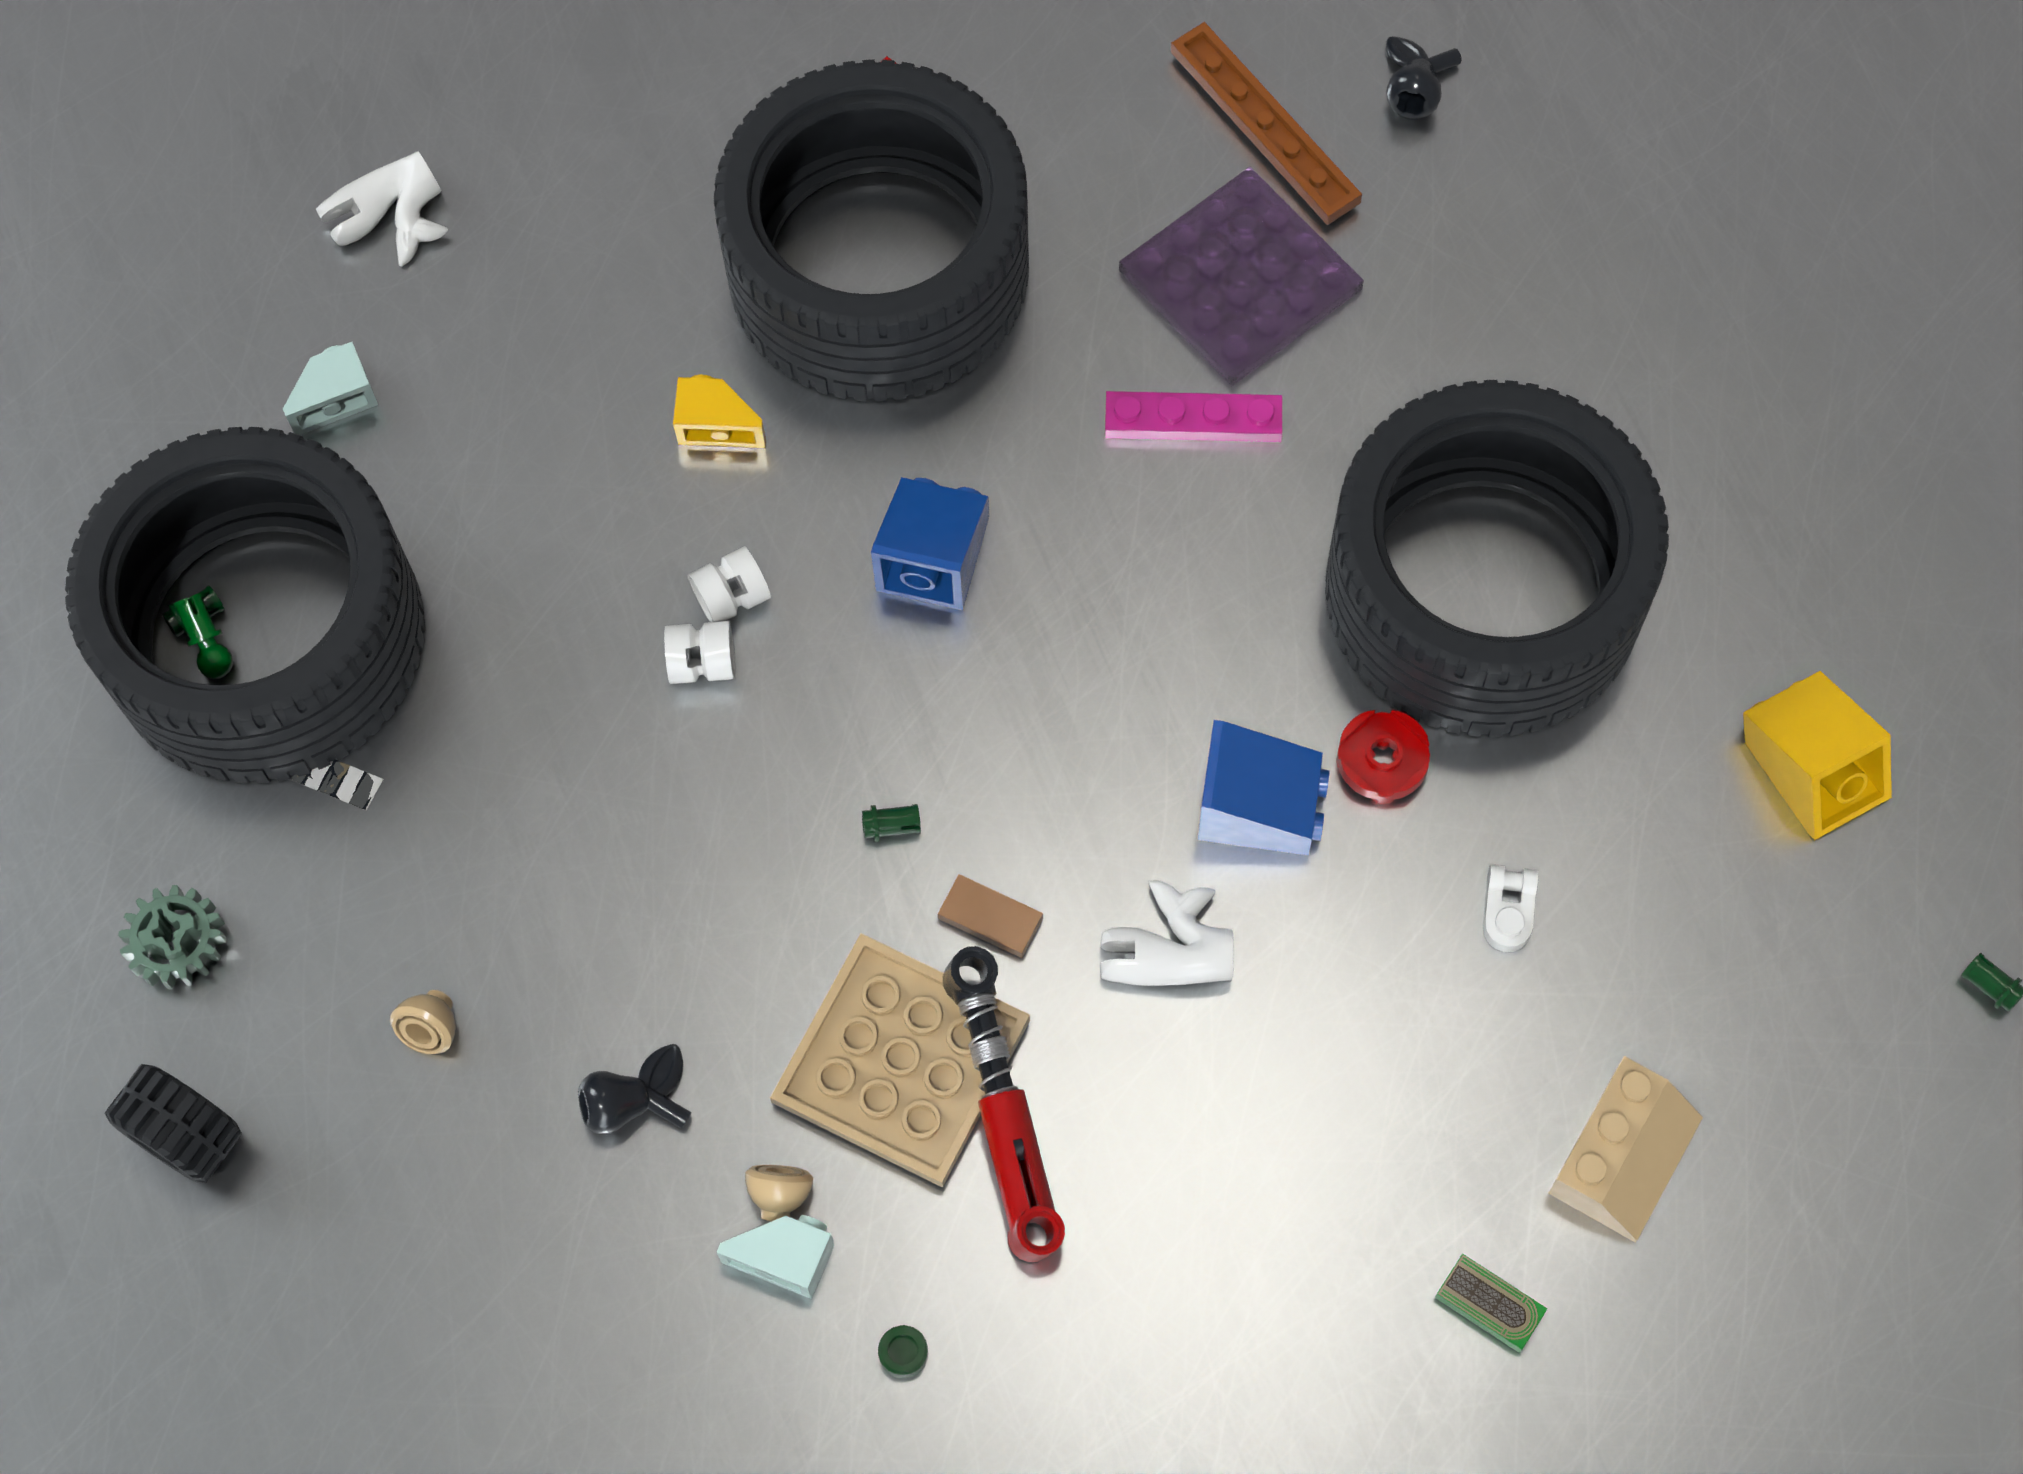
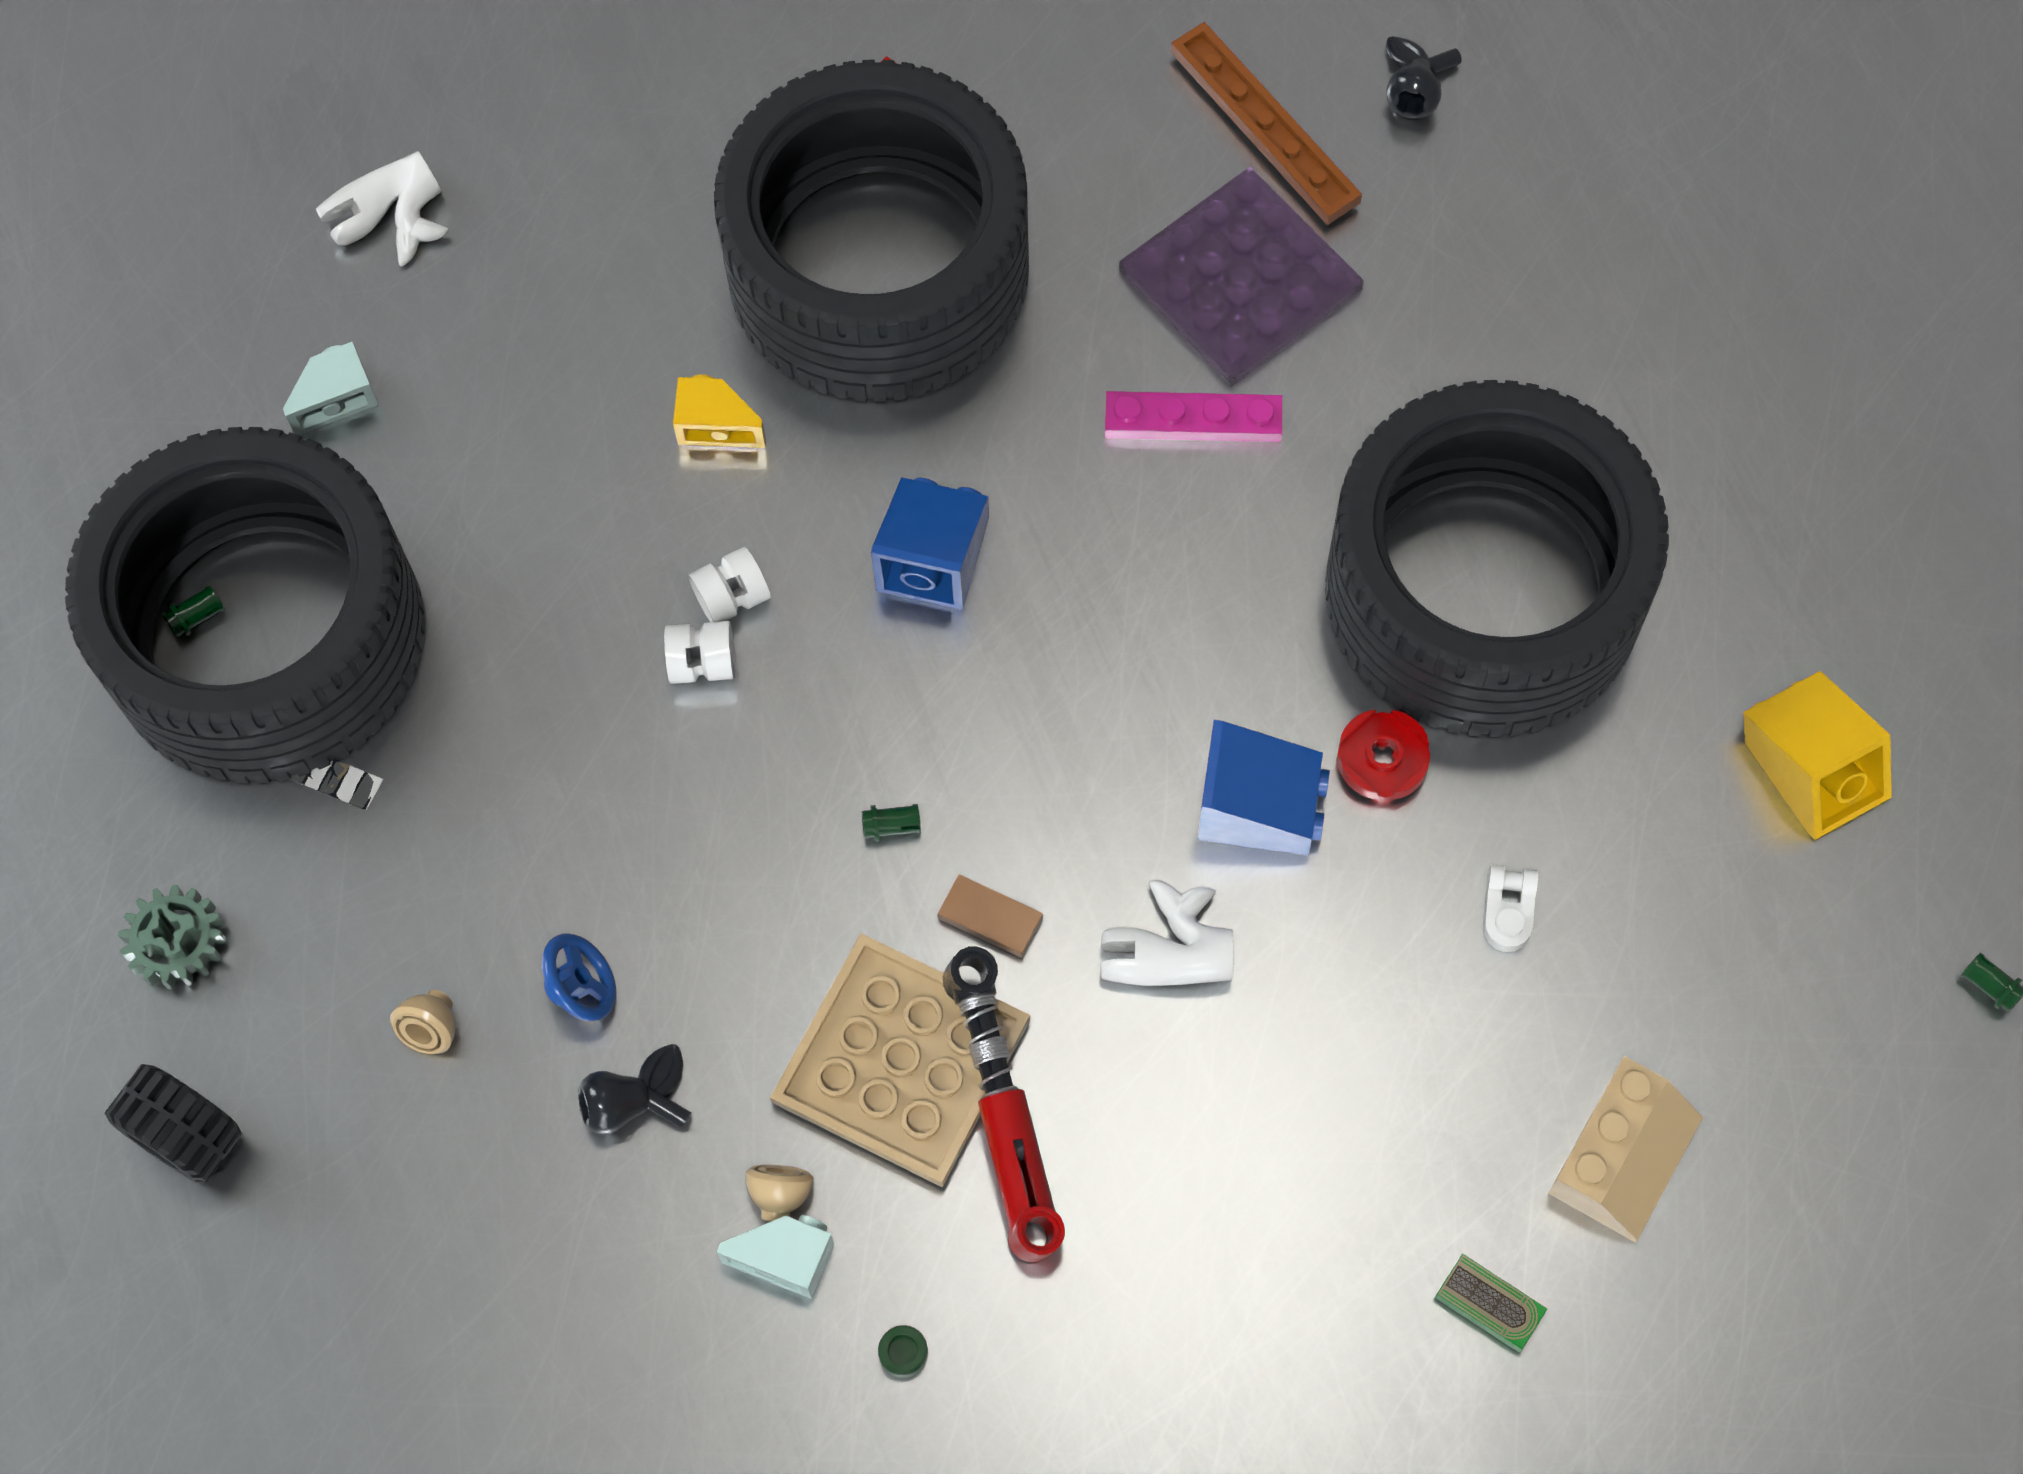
(213, 658): green pin -> none
(573, 979): none -> blue piece

